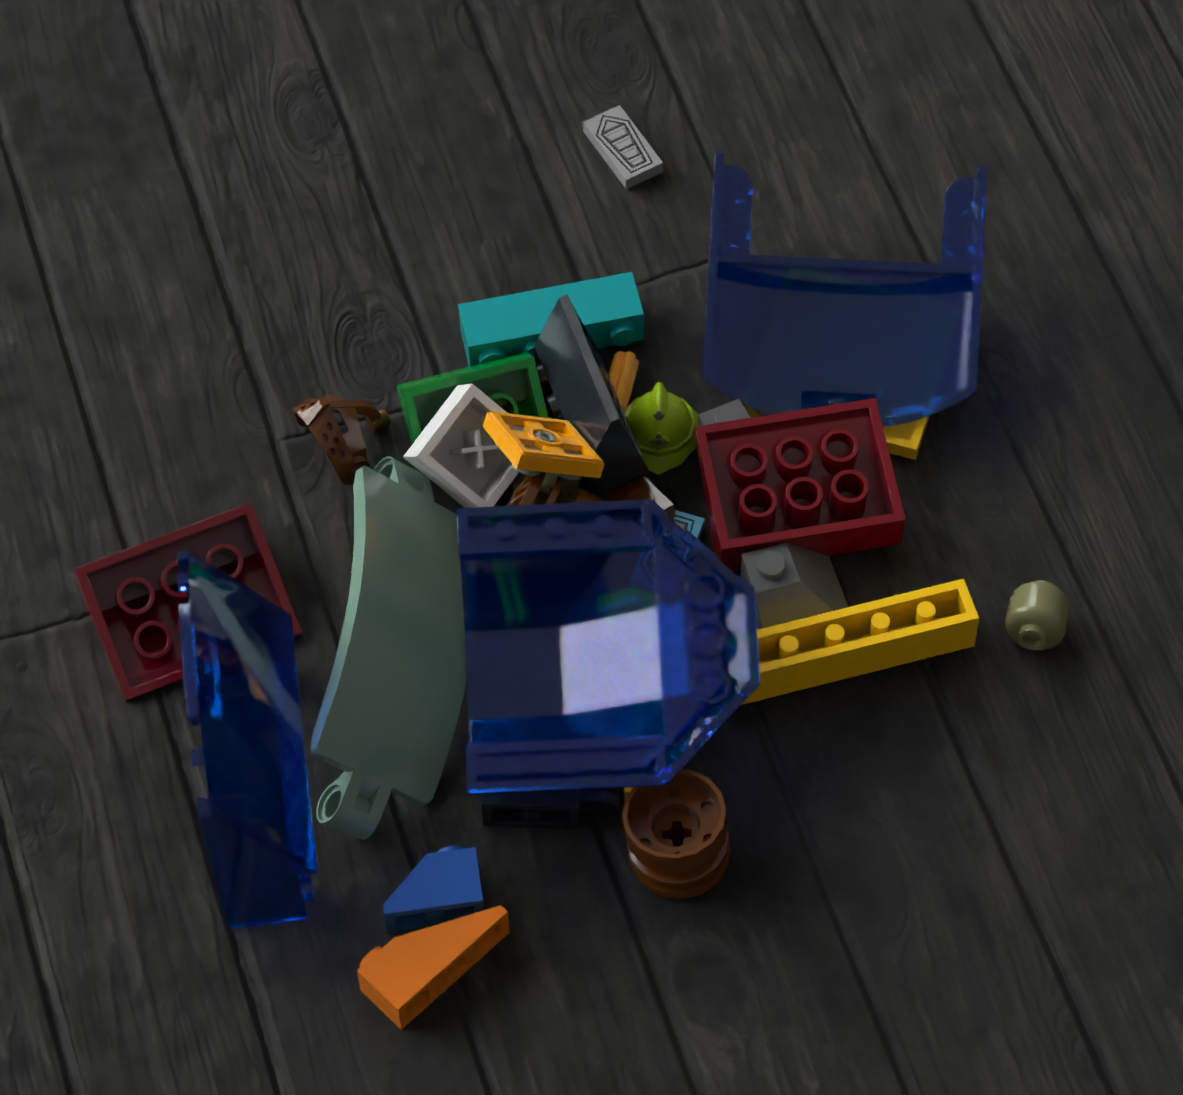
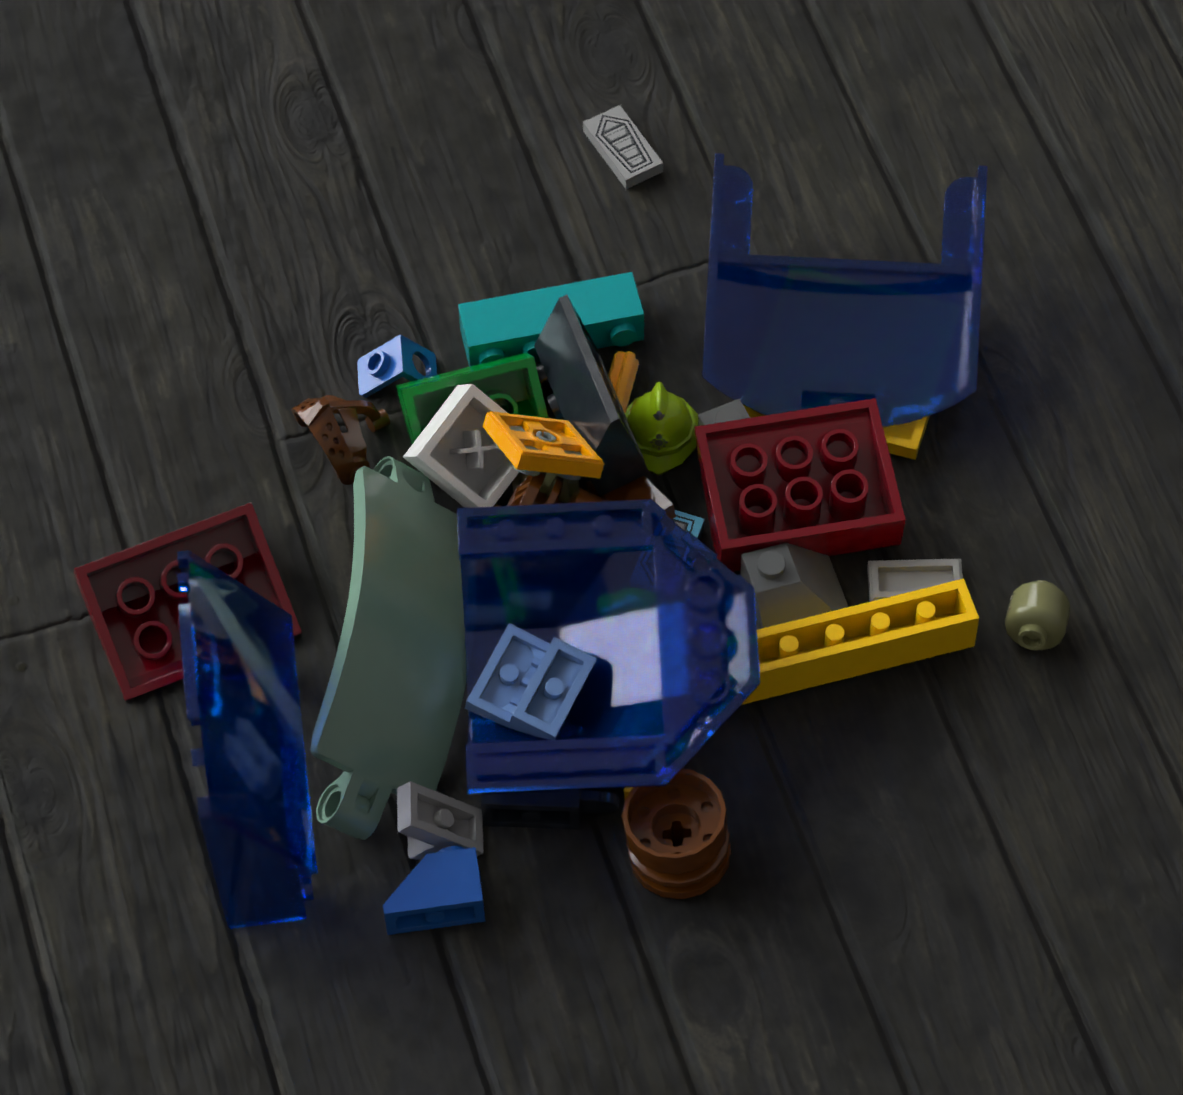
(391, 363): none -> blue bracket
(426, 962): orange slope -> none
(436, 821): none -> light grey slope
(530, 683): none -> medium blue slope
(897, 577): none -> light grey tile

